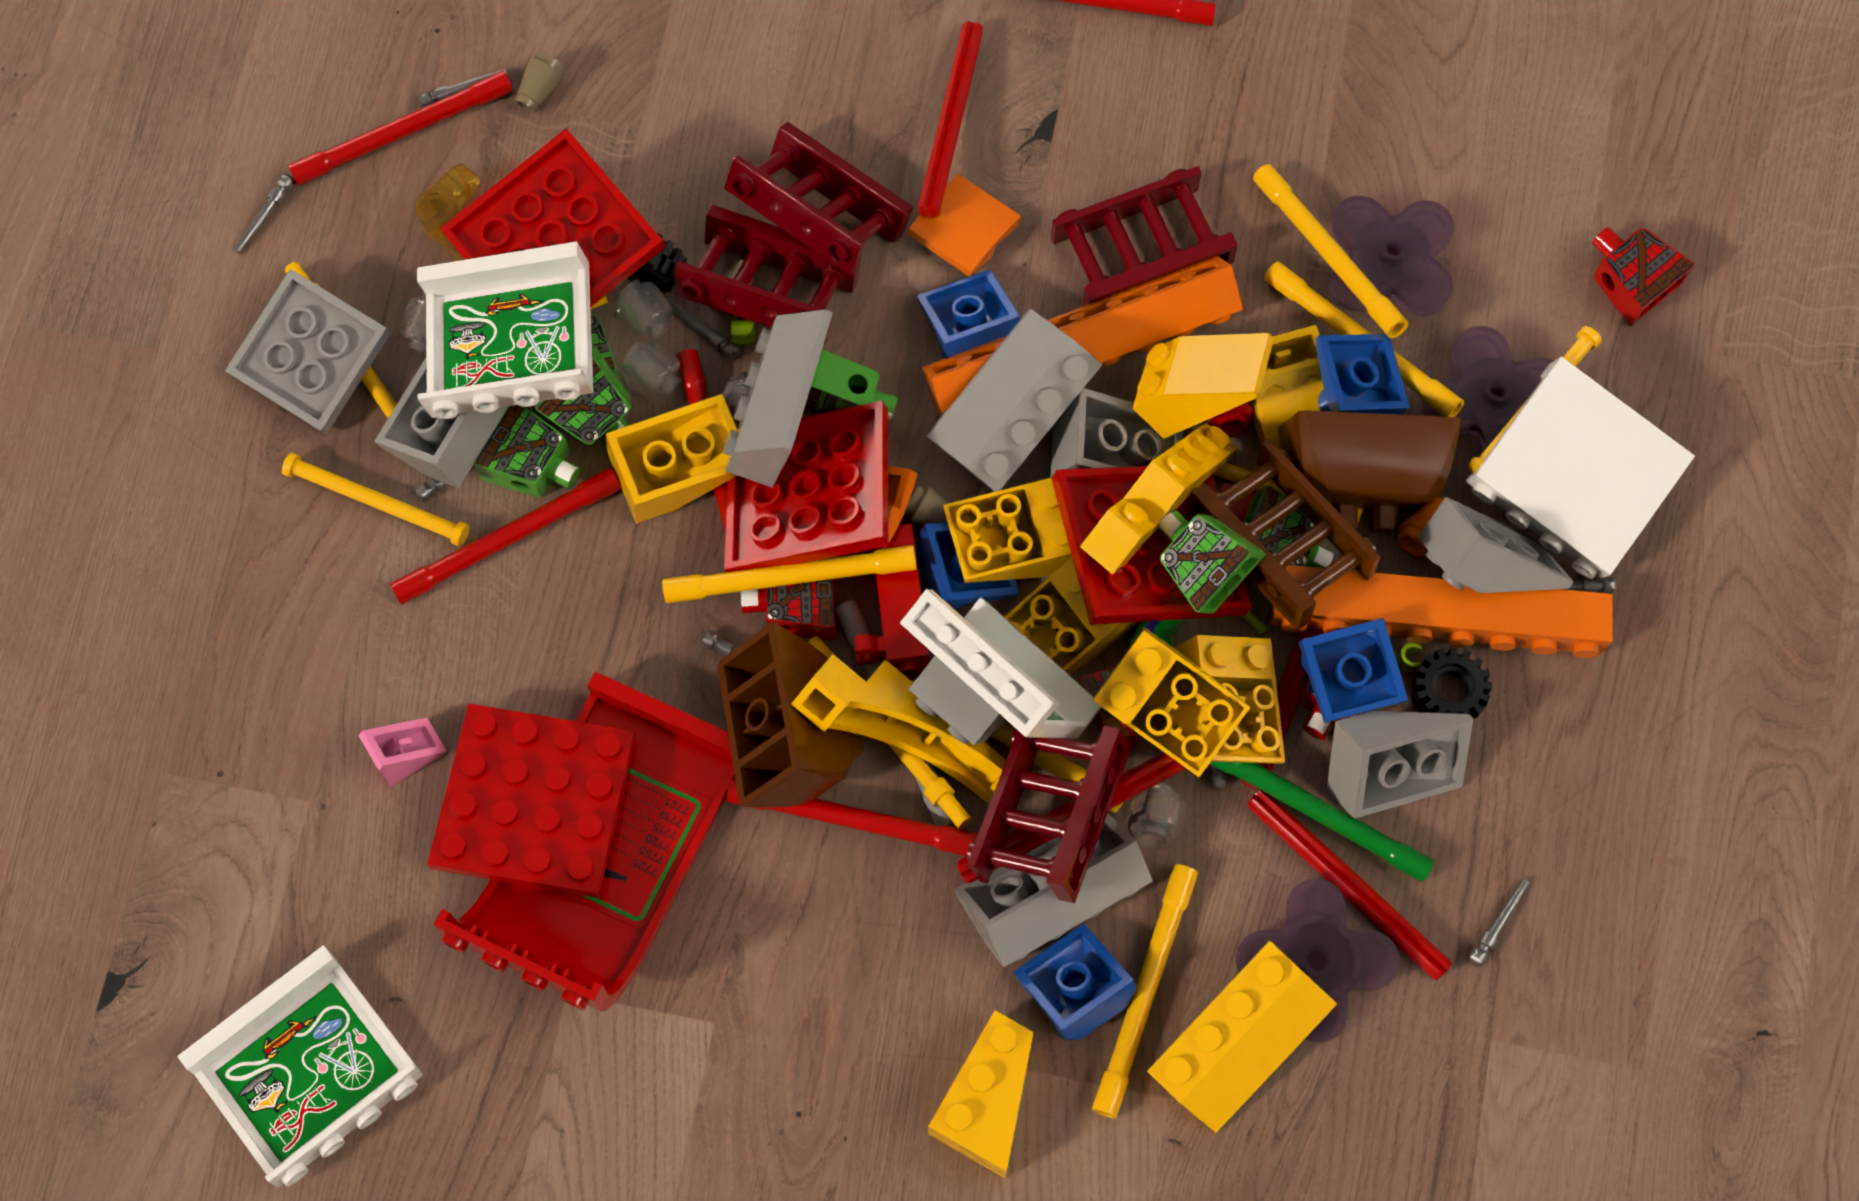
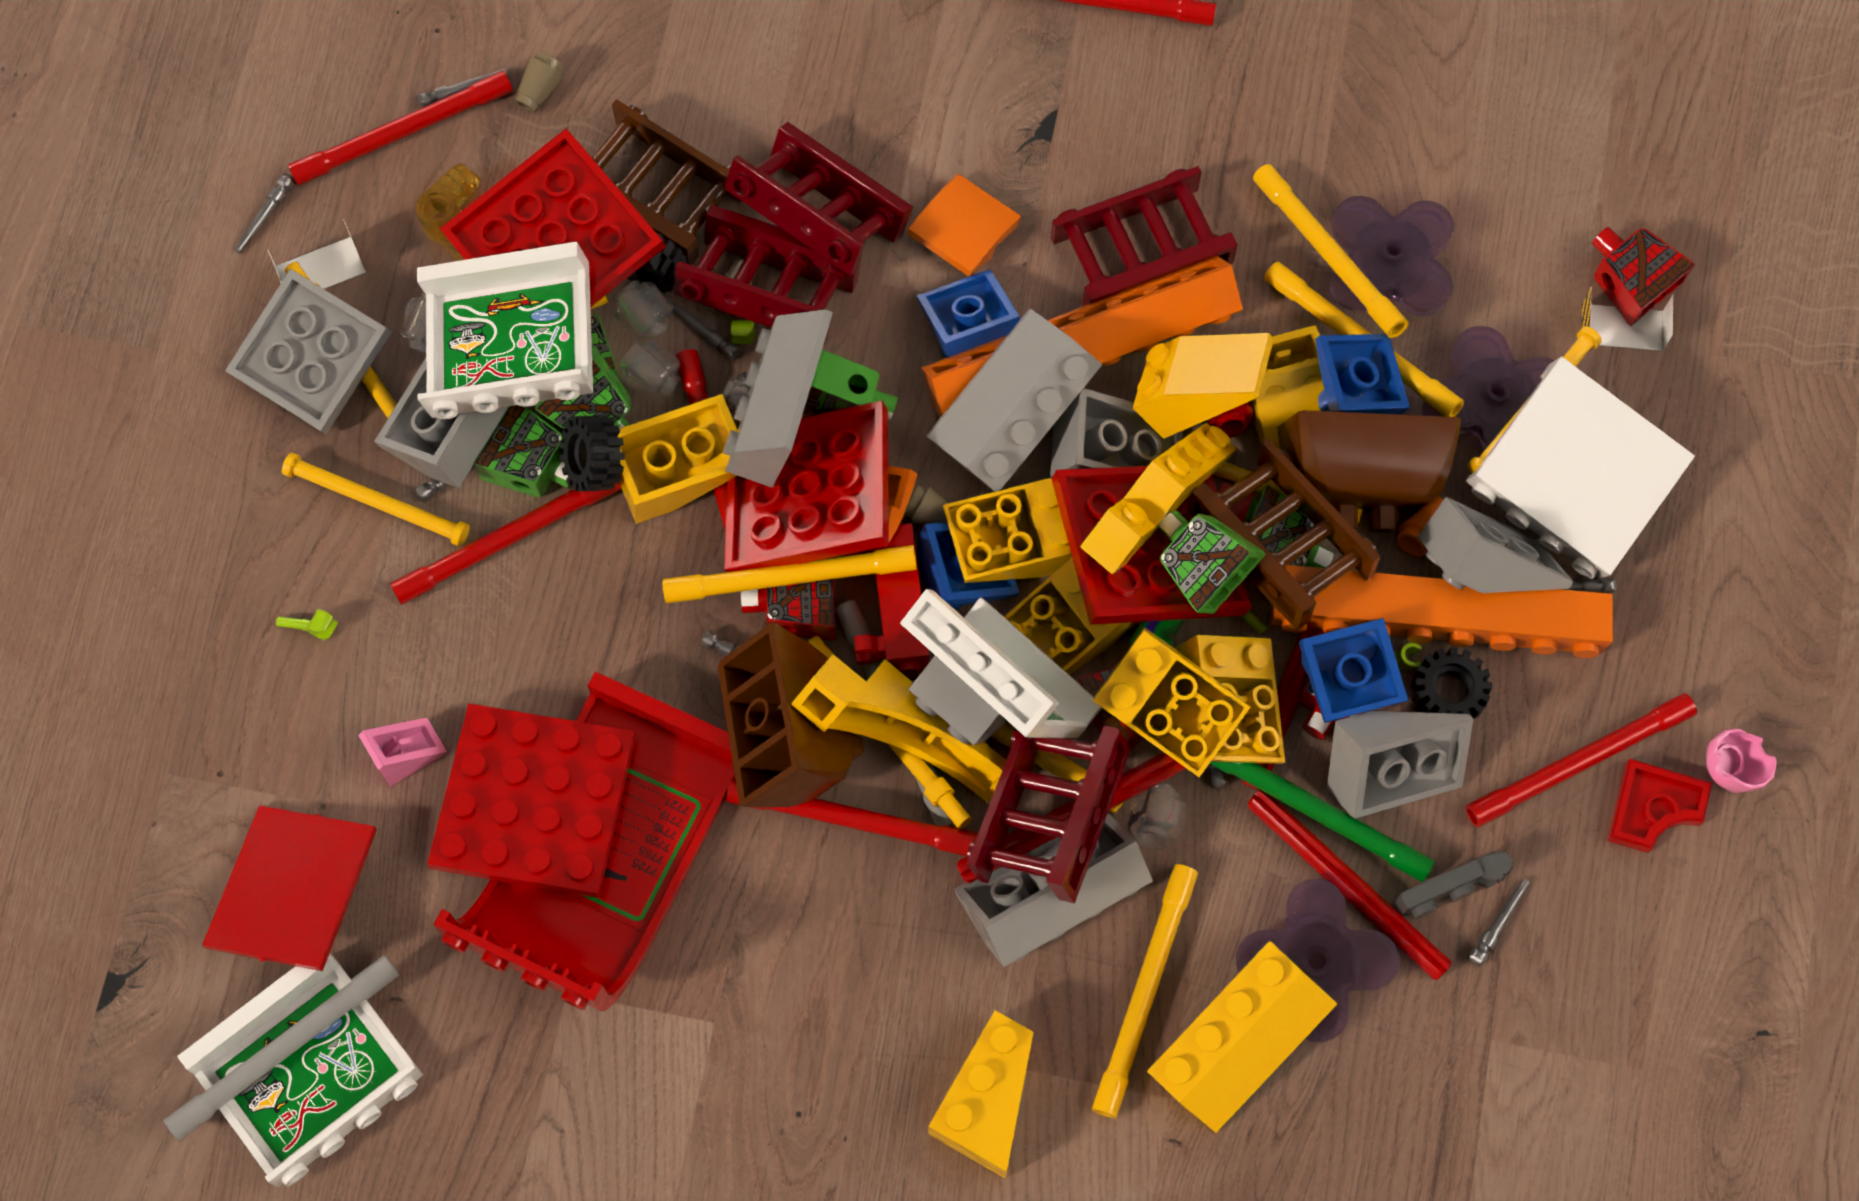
(203, 1106): none -> light grey piece
(290, 888): none -> red piece
(320, 626): none -> lime hand
(328, 264): none -> white sticker
(591, 453): none -> black tyre
(635, 122): none -> reddish brown fence
(950, 120): red axle -> none
(1077, 984): blue slope -> none
(1455, 883): none -> dark grey hinge
(1504, 799): none -> red piece
(1648, 333): none -> white sticker
(1654, 801): none -> red tile
(1739, 761): none -> bright pink hair

